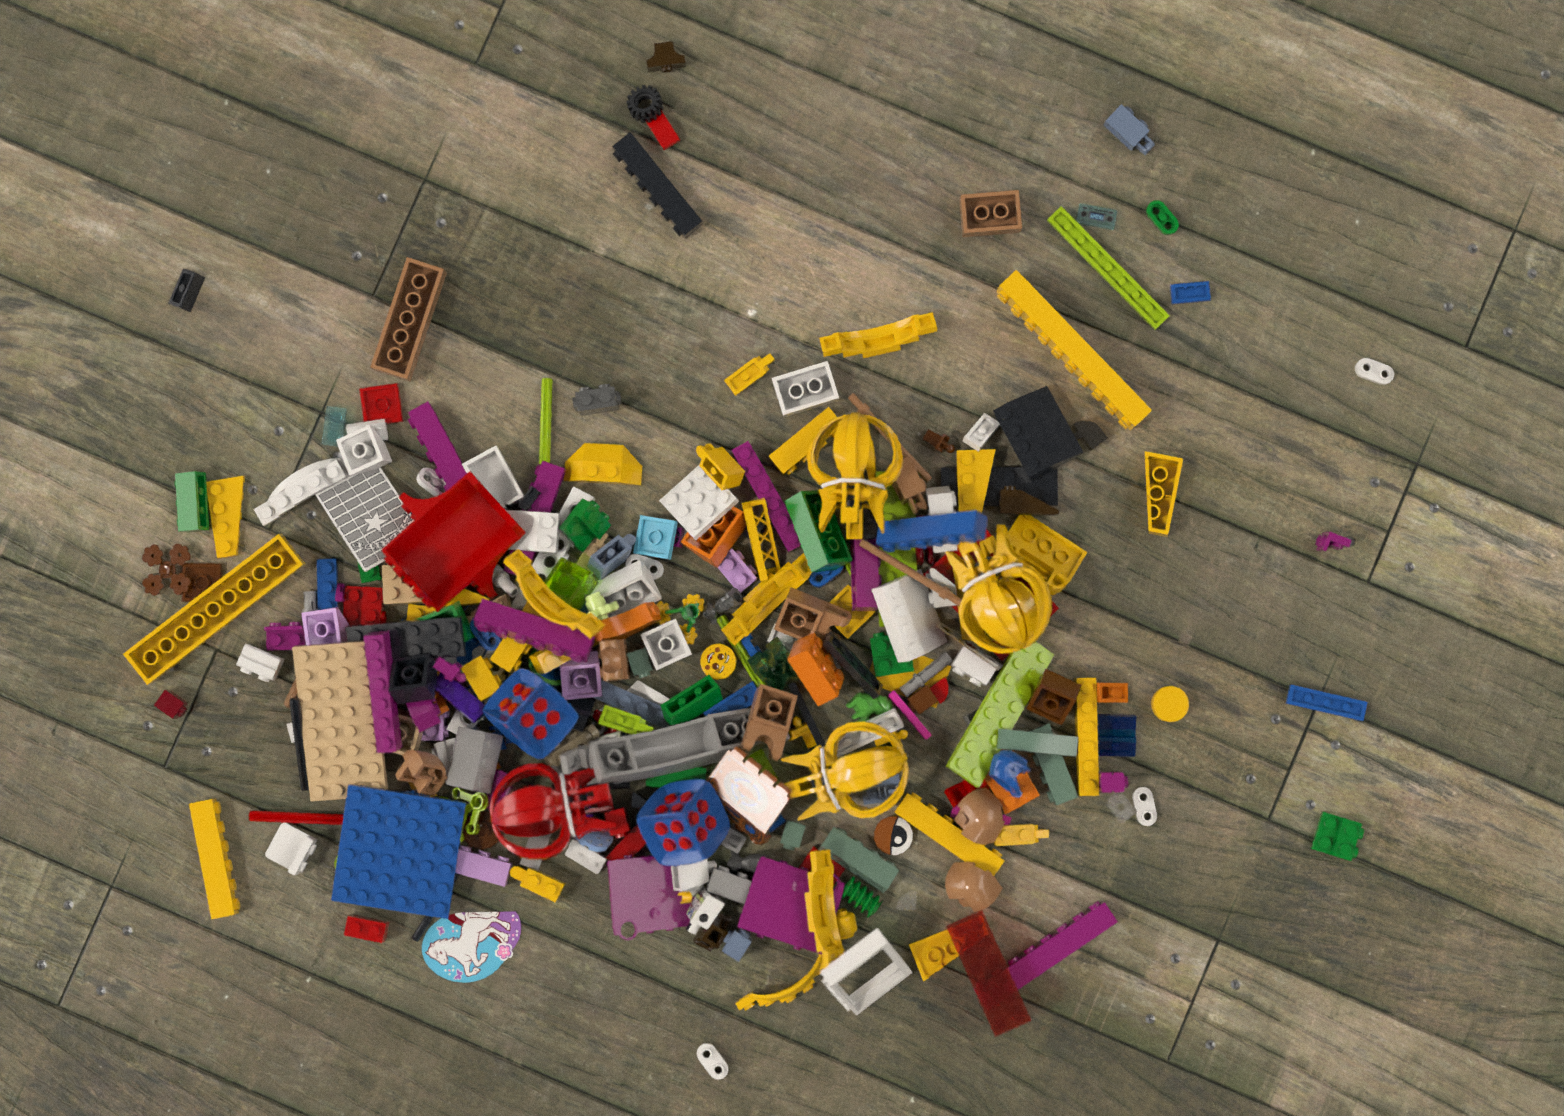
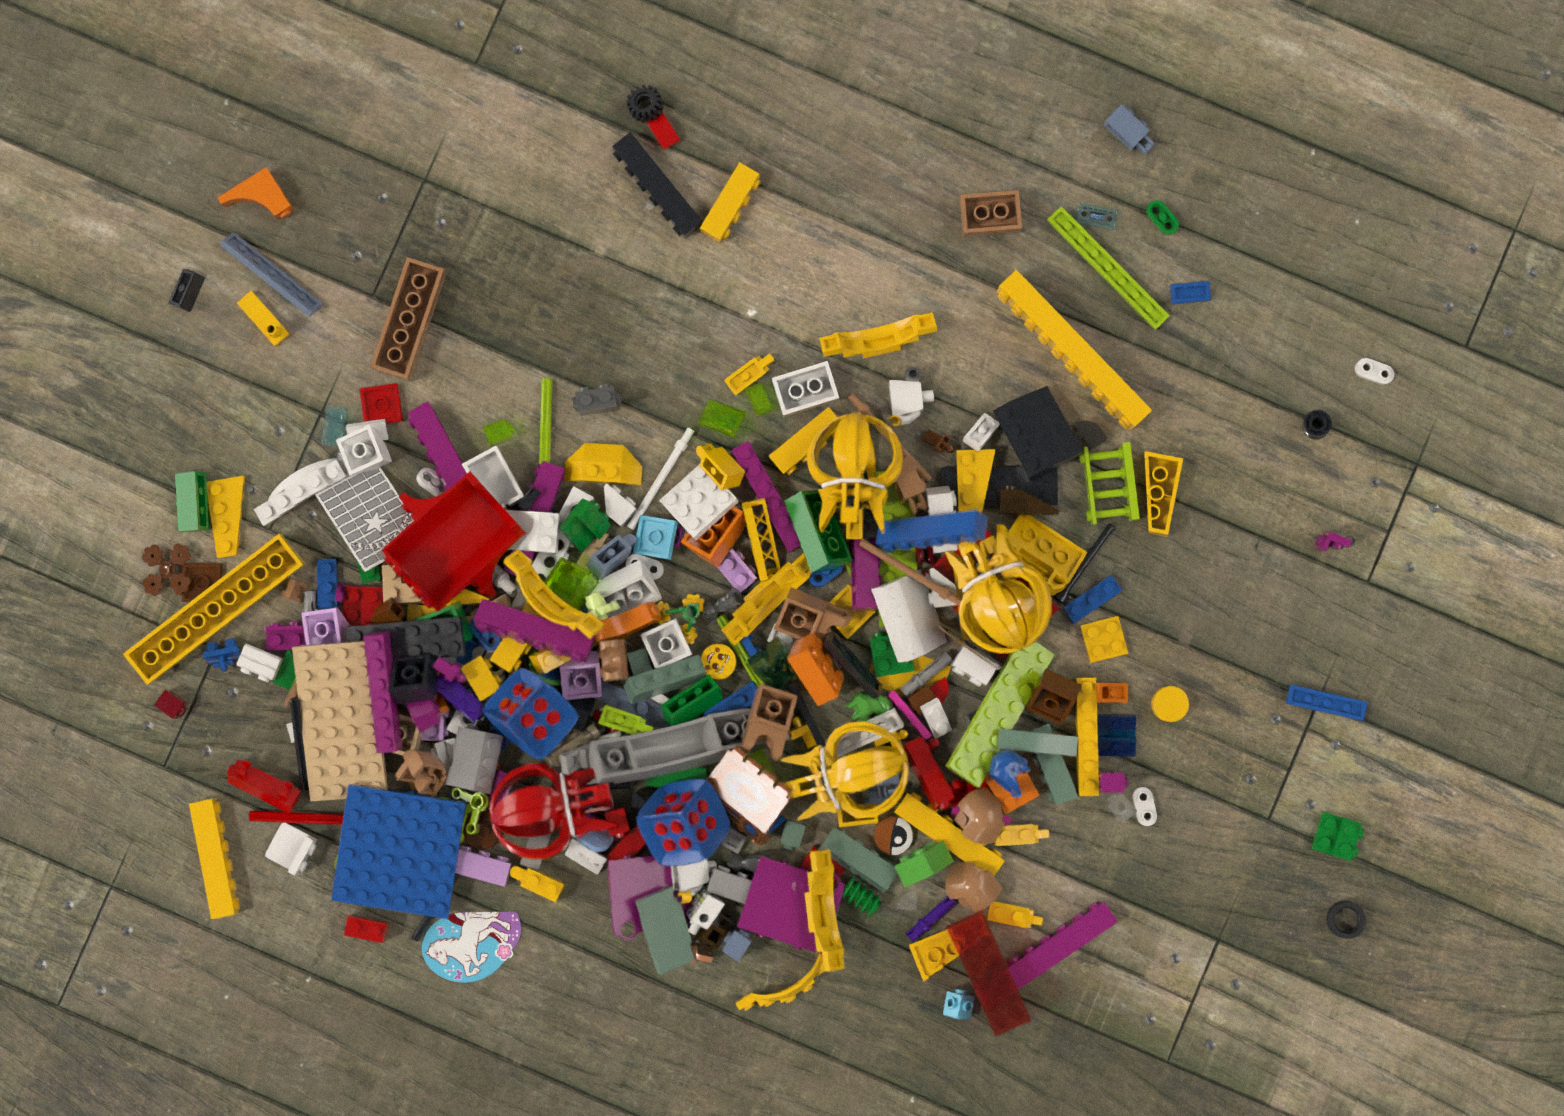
(224, 656): none -> blue hips
(262, 190): none -> orange arch
(263, 318): none -> yellow piece
(263, 786): none -> red brick
(271, 274): none -> sand blue plate
(286, 672): none -> green tile
(294, 590): none -> medium nougat tile
(388, 612): none -> reddish brown brick
(498, 432): none -> clear neon green brick
(616, 506): none -> white slope
(664, 679): none -> sand green brick
(665, 58): dark brown brick -> none
(665, 930): none -> sand green piece
(680, 446): none -> white bar
(701, 955): none -> nougat piece
(712, 1061): white plate -> none
(721, 419): none -> clear neon green slope
(730, 202): none -> yellow brick
(759, 400): none -> clear neon green piece
(846, 923): yellow head -> none
(847, 820): none -> yellow brick
(875, 987): white window -> none
(907, 398): none -> white torso
(923, 862): none -> bright green brick
(928, 773): none -> red brick
(933, 916): none -> dark purple pin
(936, 718): none -> white plate
(958, 1004): none -> medium azure brick
(1012, 915): none -> yellow hinge
(1062, 596): none -> black piece
(1092, 599): none -> blue plate
(1104, 639): none -> yellow plate
(1127, 491): none -> lime fence
(1323, 418): none -> black wheel
(1361, 919): none -> black tyre

